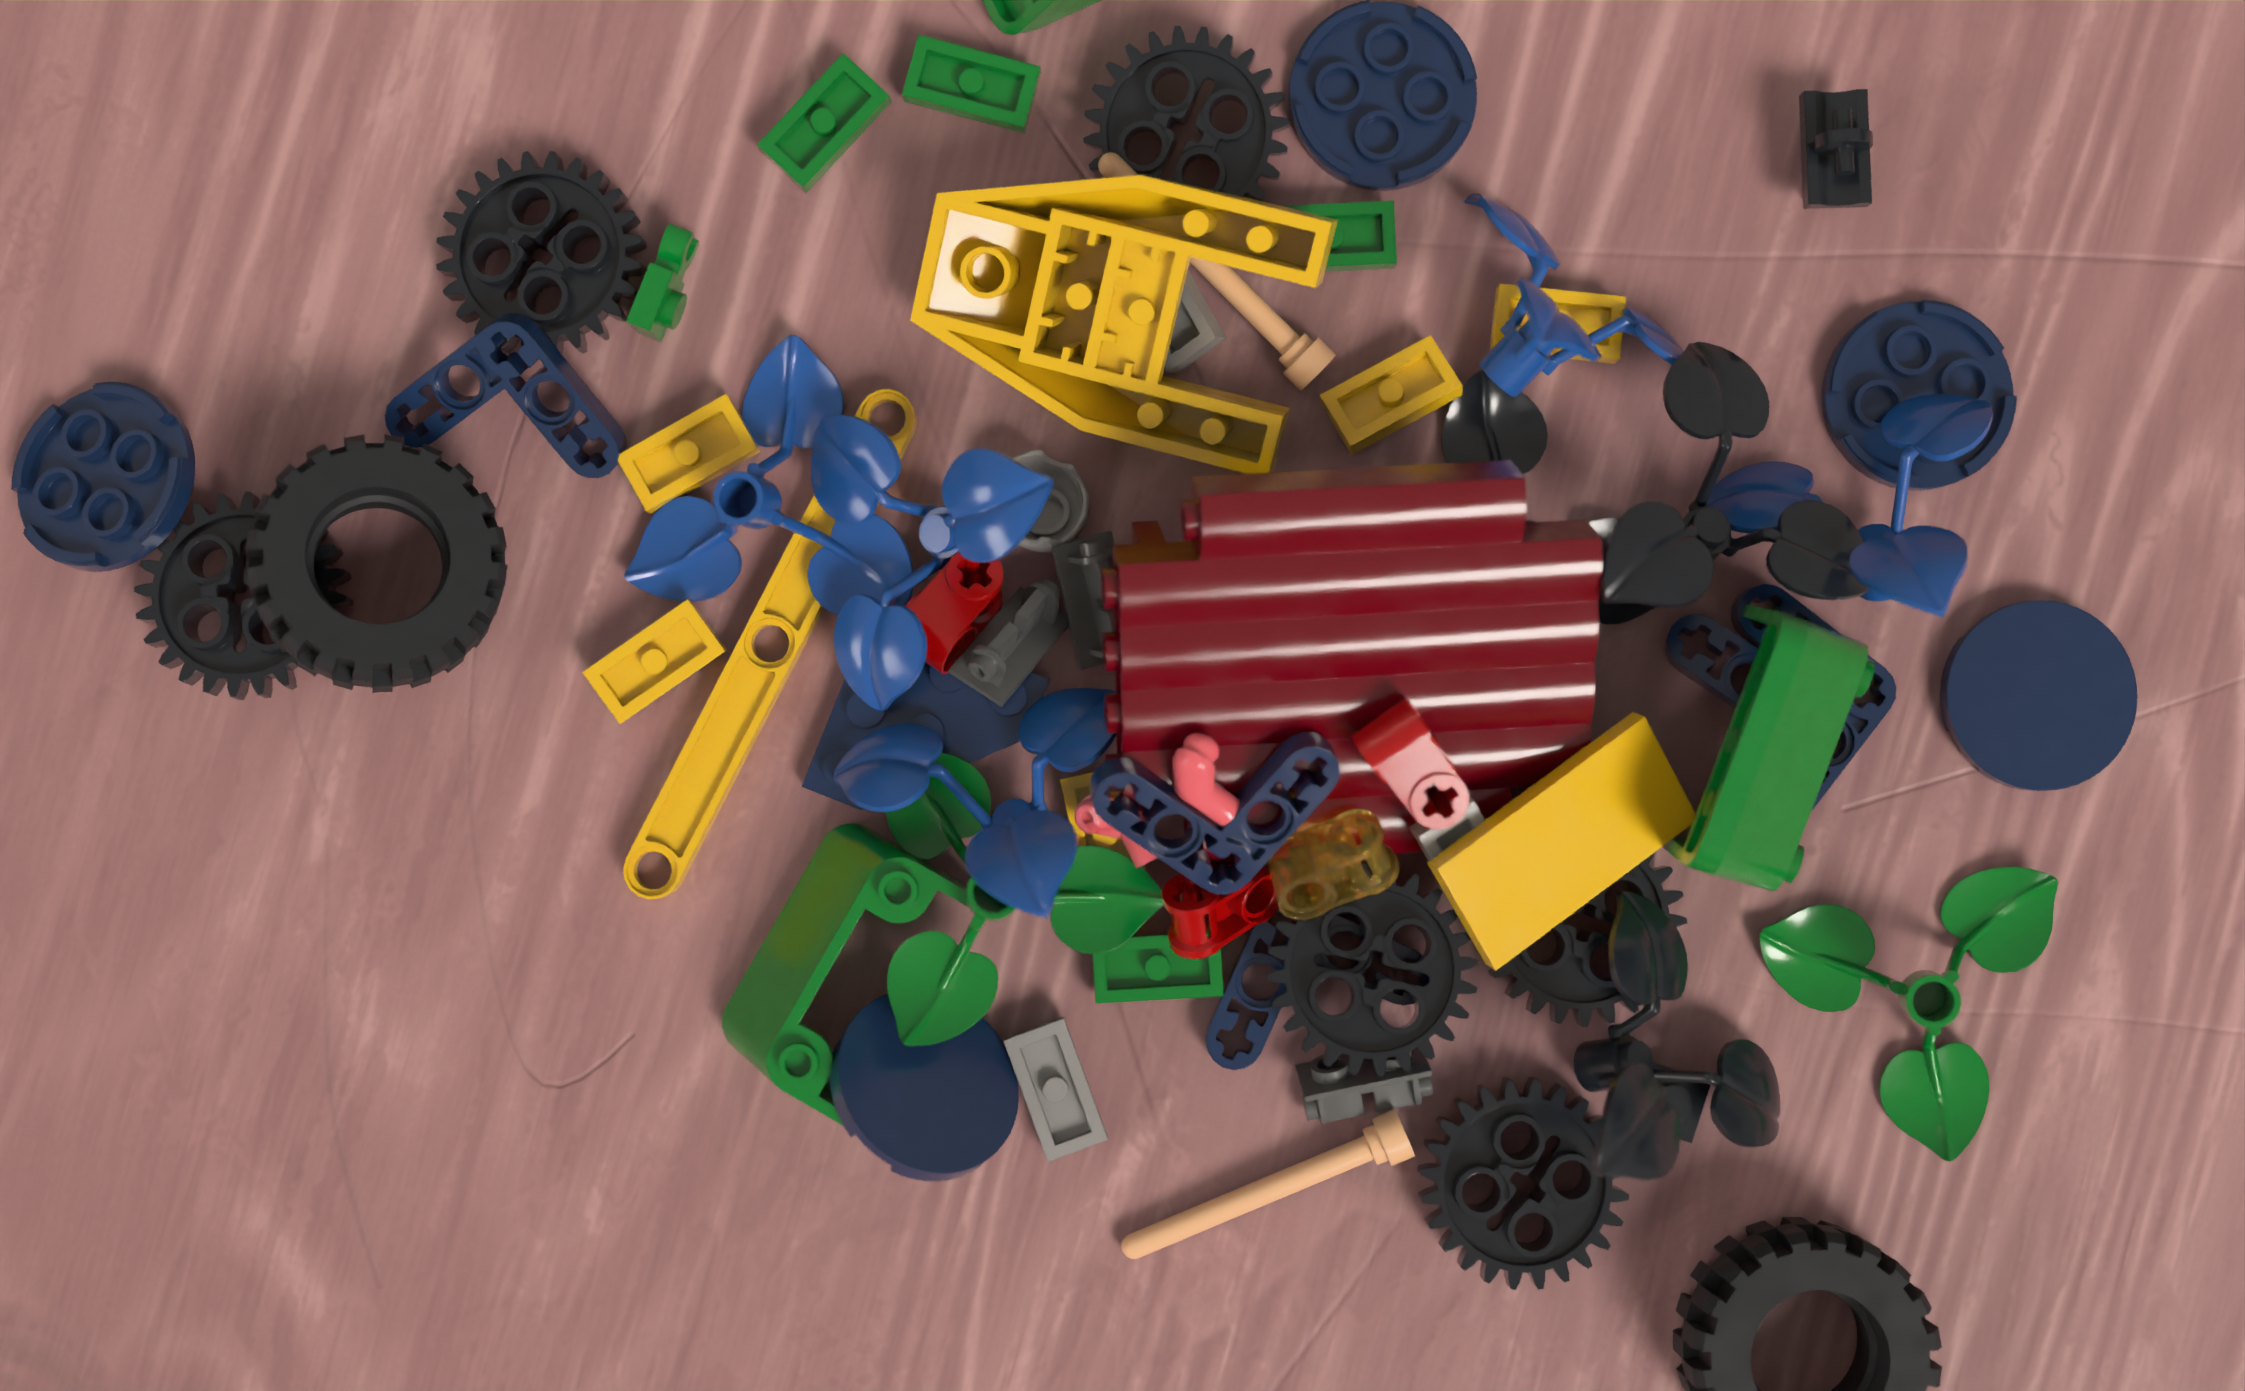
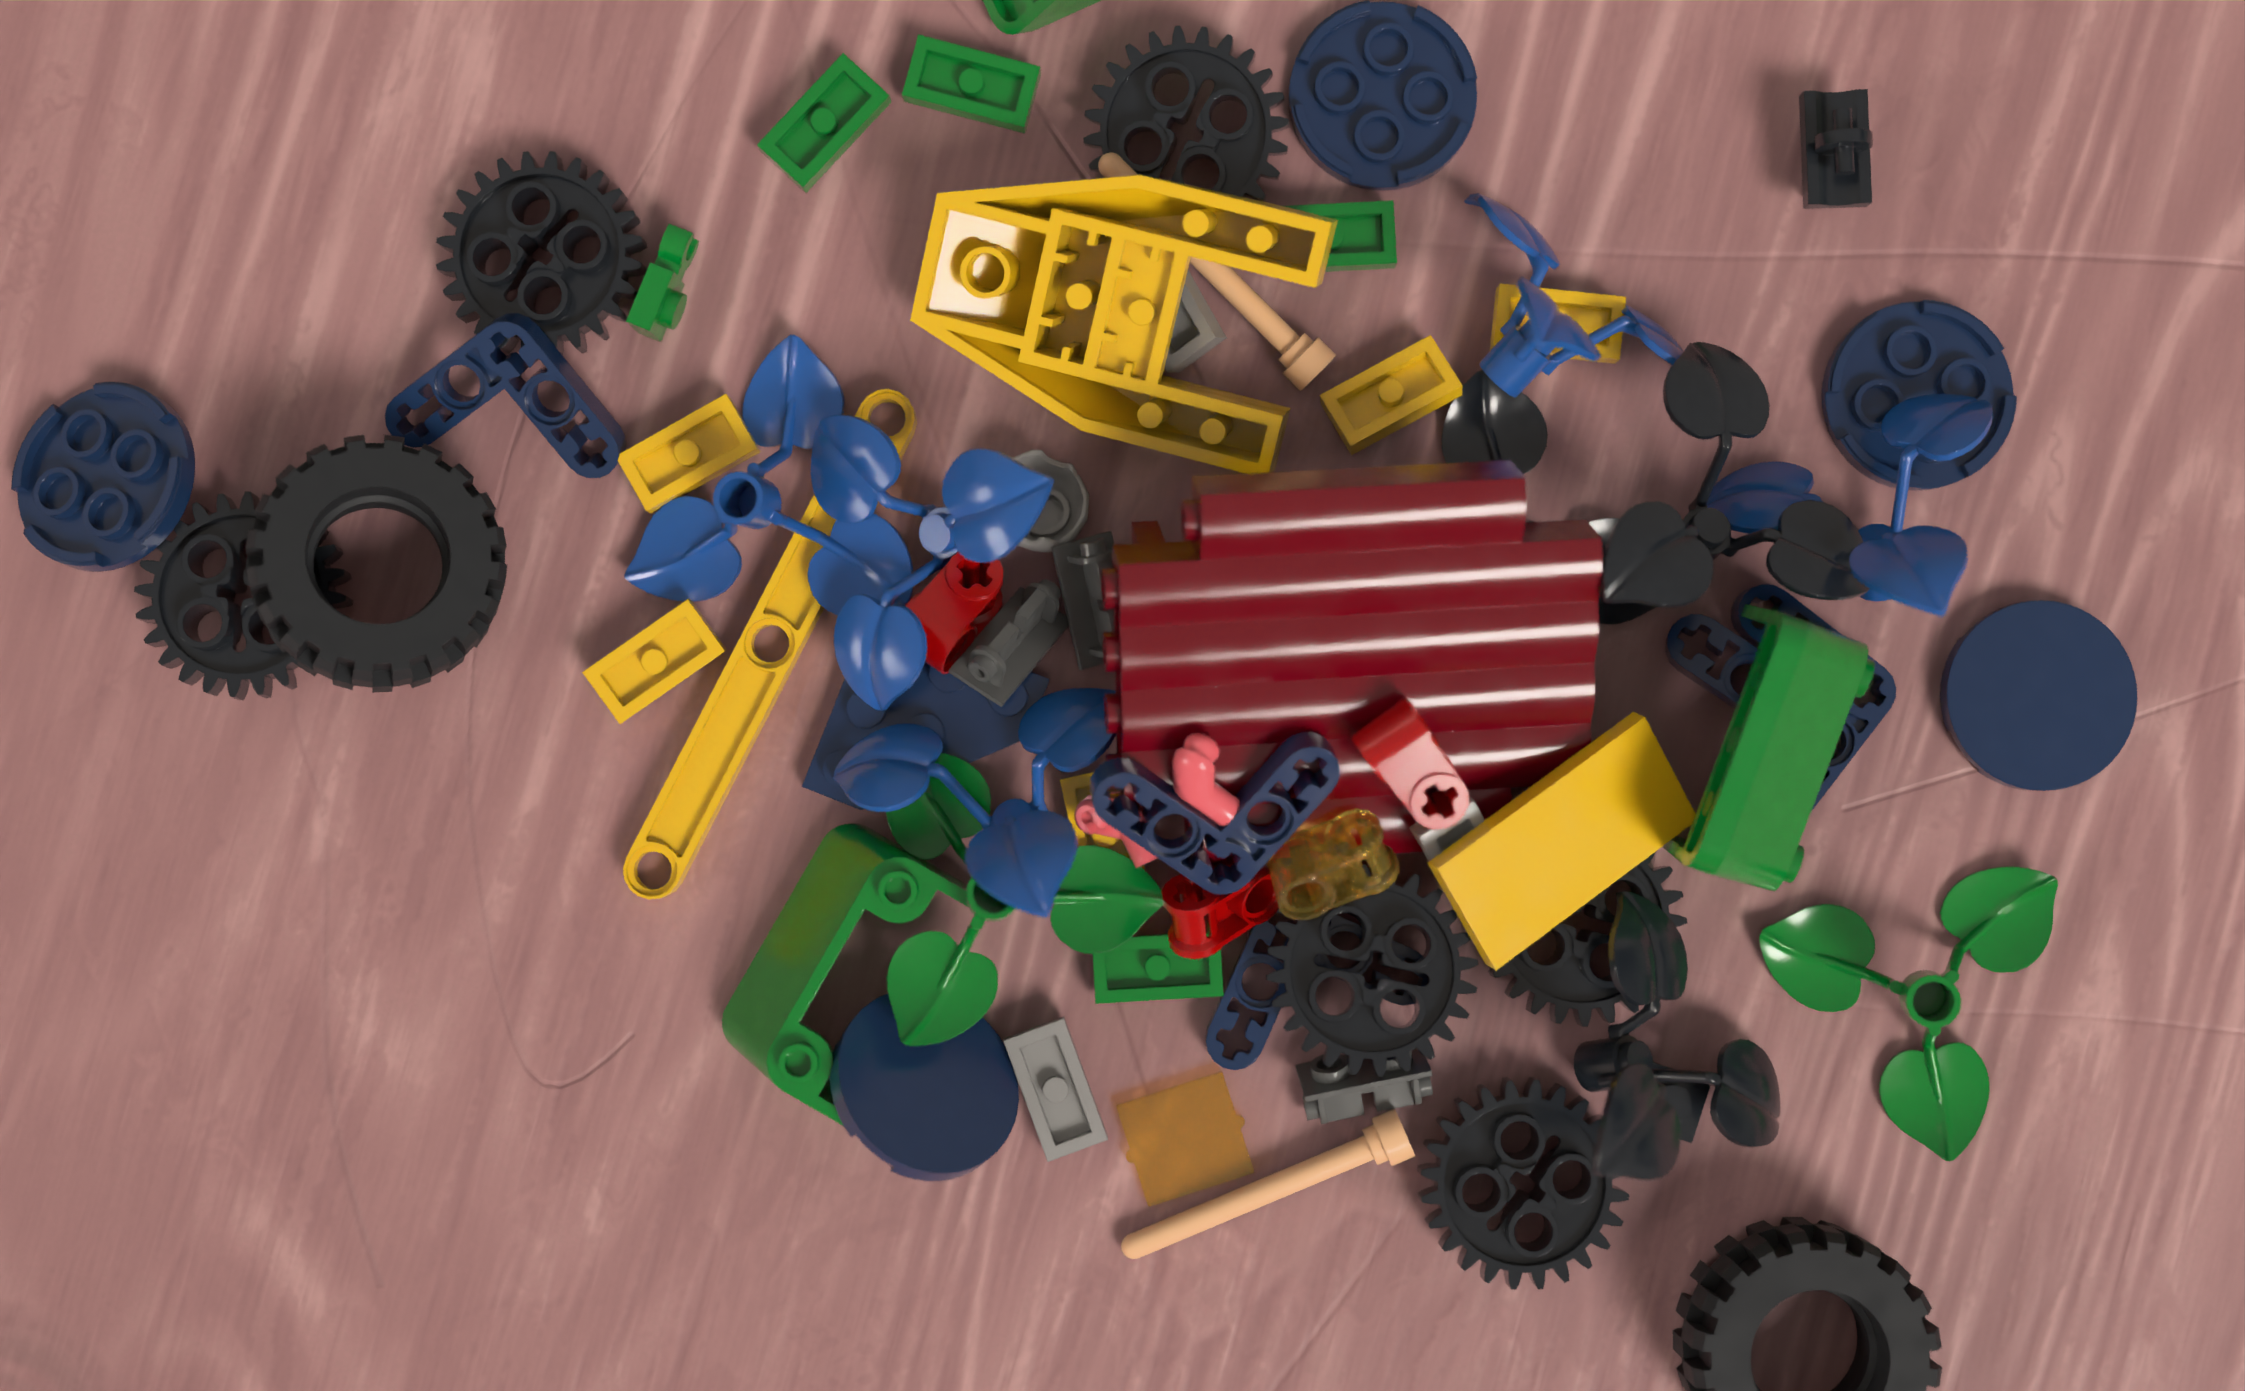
(1185, 1138): none -> clear yellow piece

